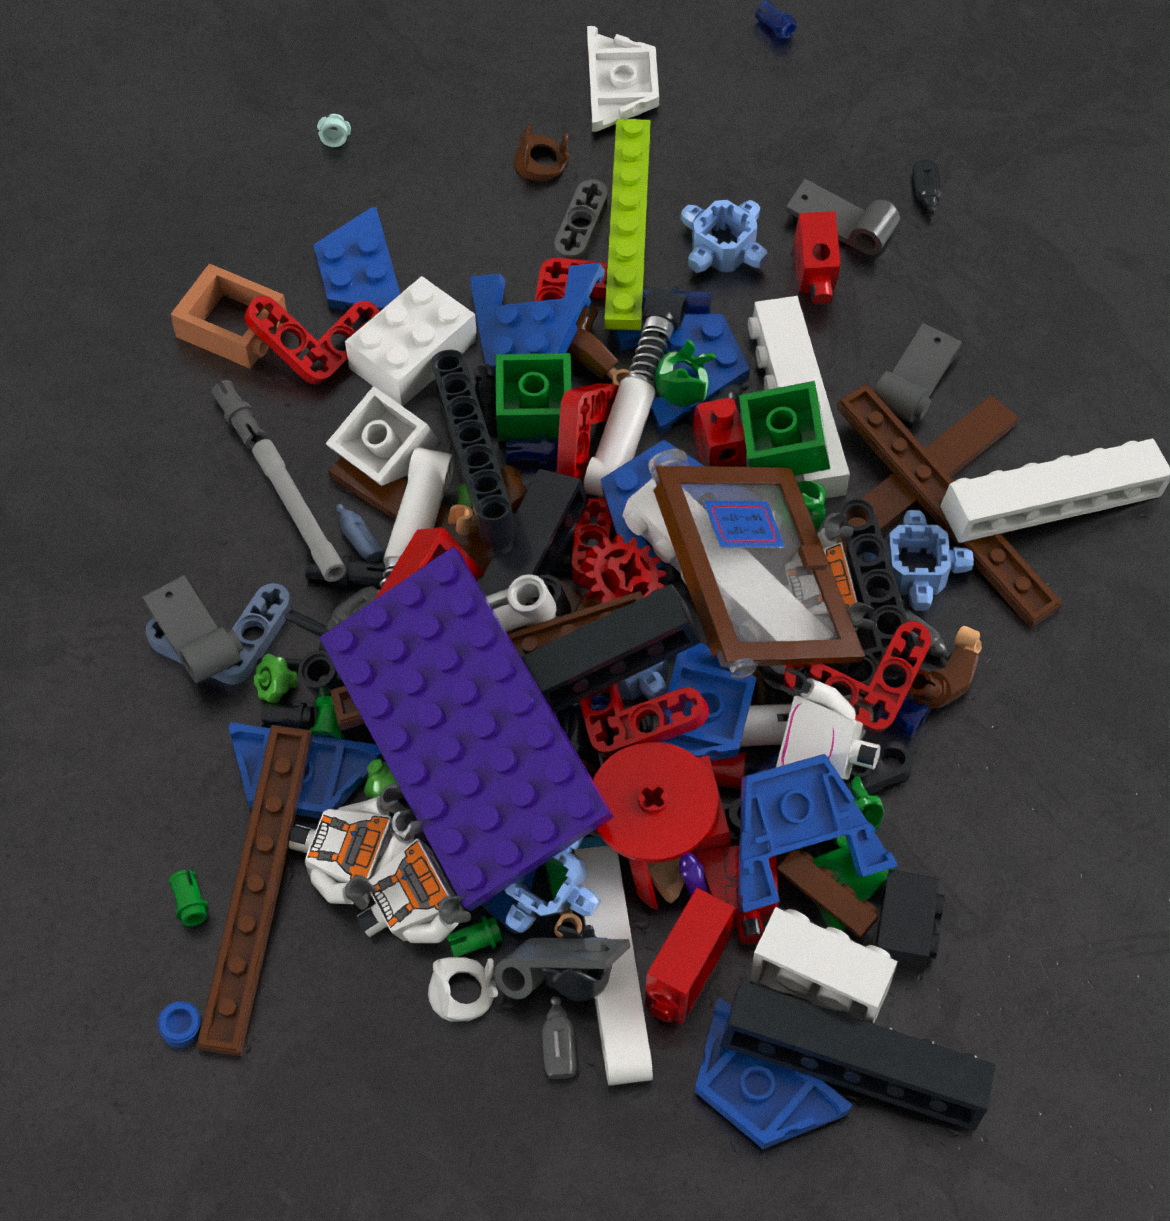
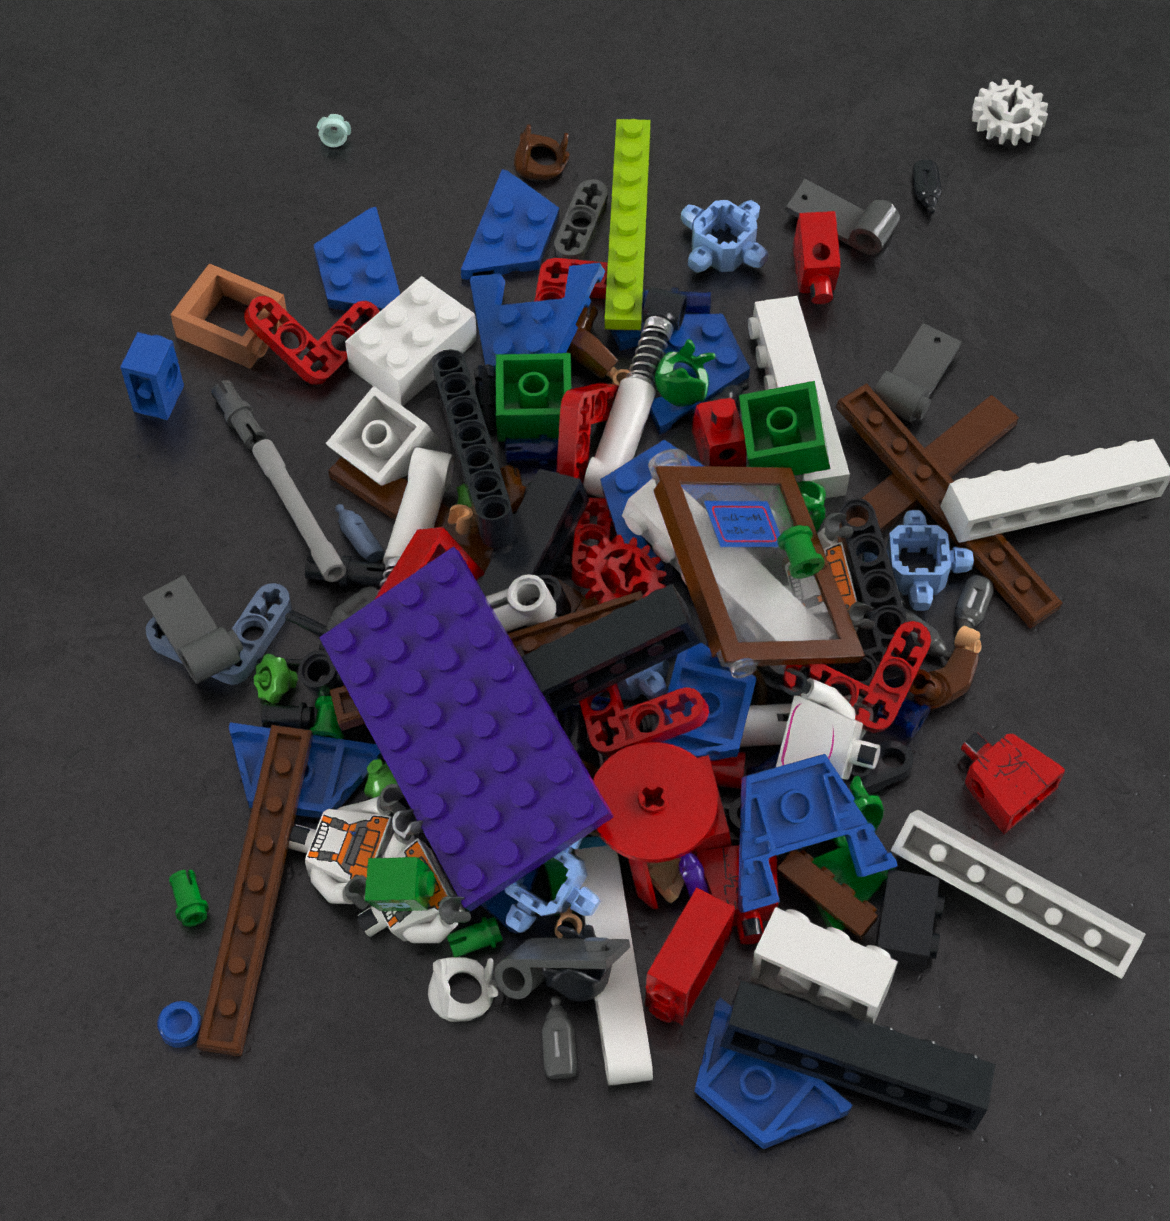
(152, 375): none -> blue brick
(399, 884): none -> green brick
(512, 230): none -> blue wing
(620, 78): white wing -> none
(782, 23): clear blue pin -> none
(800, 552): none -> green bush
(973, 601): none -> dark grey piece
(1009, 112): none -> white gear
(1009, 777): none -> red torso
(1018, 893): none -> white brick

